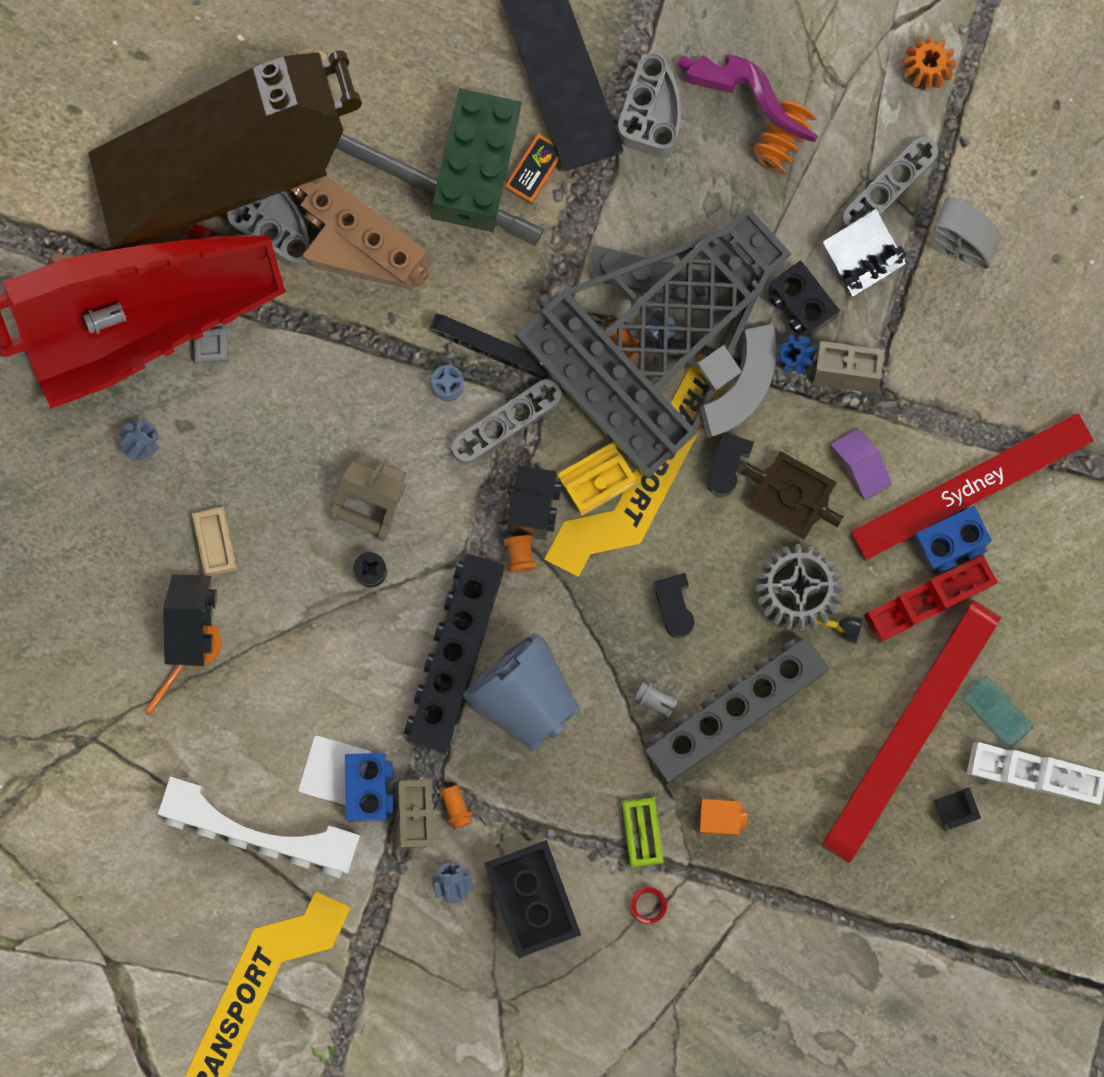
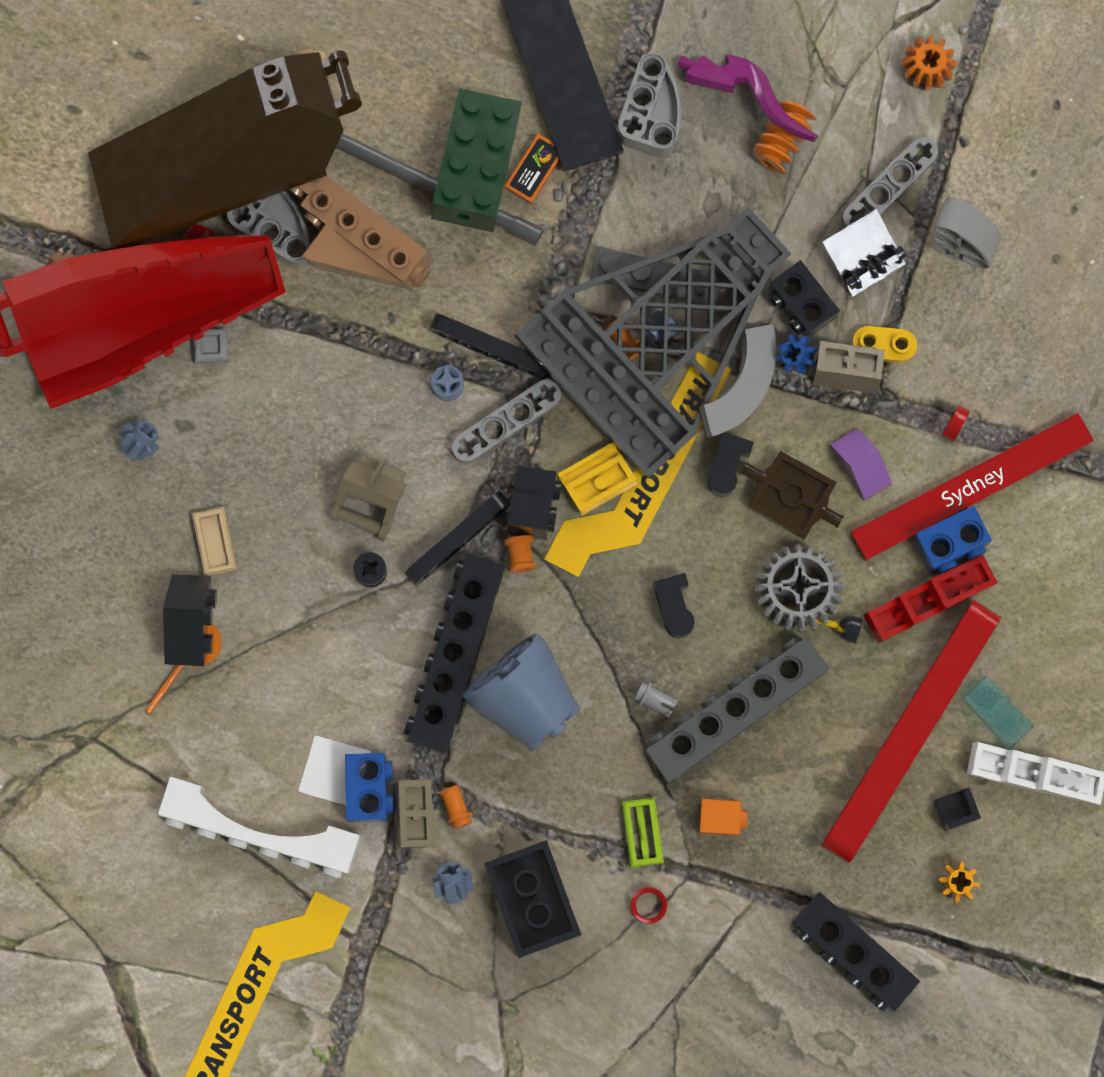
(104, 318): light grey pin -> none
(457, 538): none -> black beam
(718, 368): light grey tile -> none
(885, 340): none -> yellow plate
(899, 980): none -> black brick
(952, 888): none -> light orange gear
(955, 423): none -> red piece

